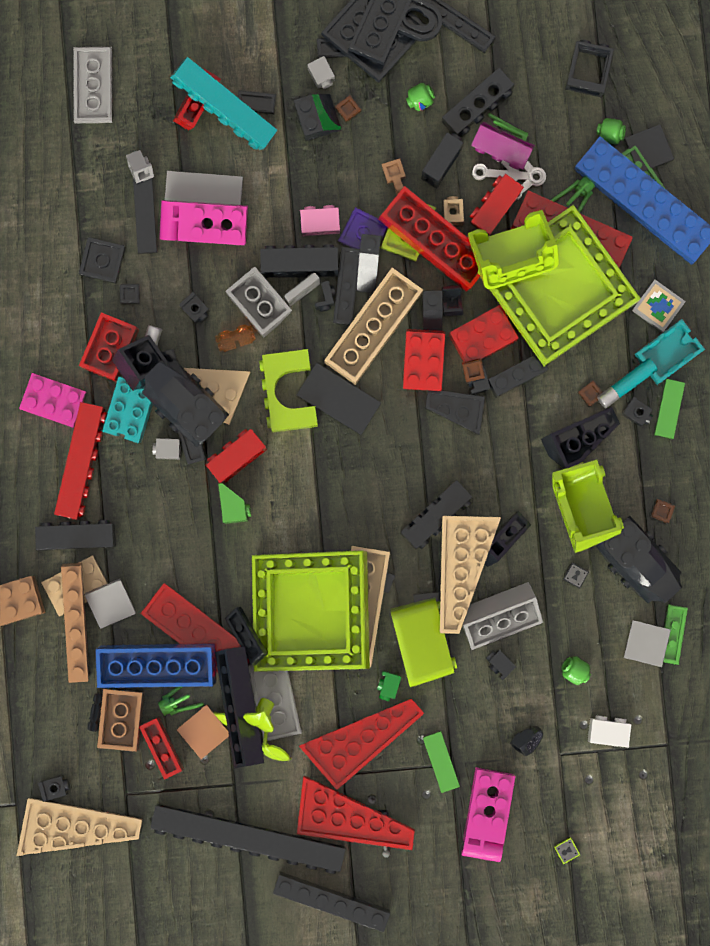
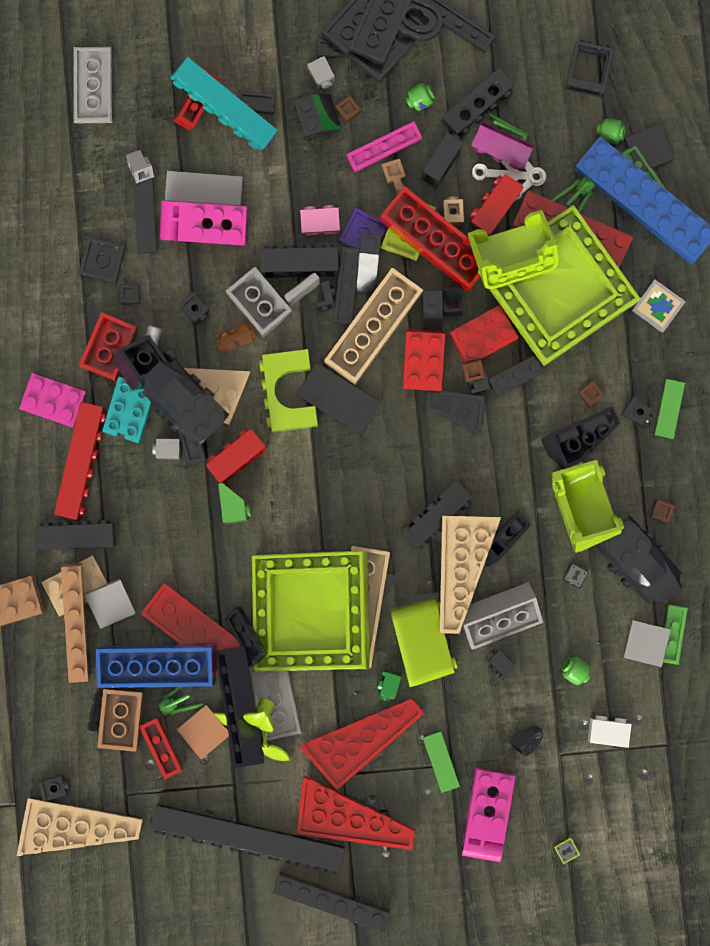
(384, 147): none -> dark pink plate
(658, 360): teal piece -> none

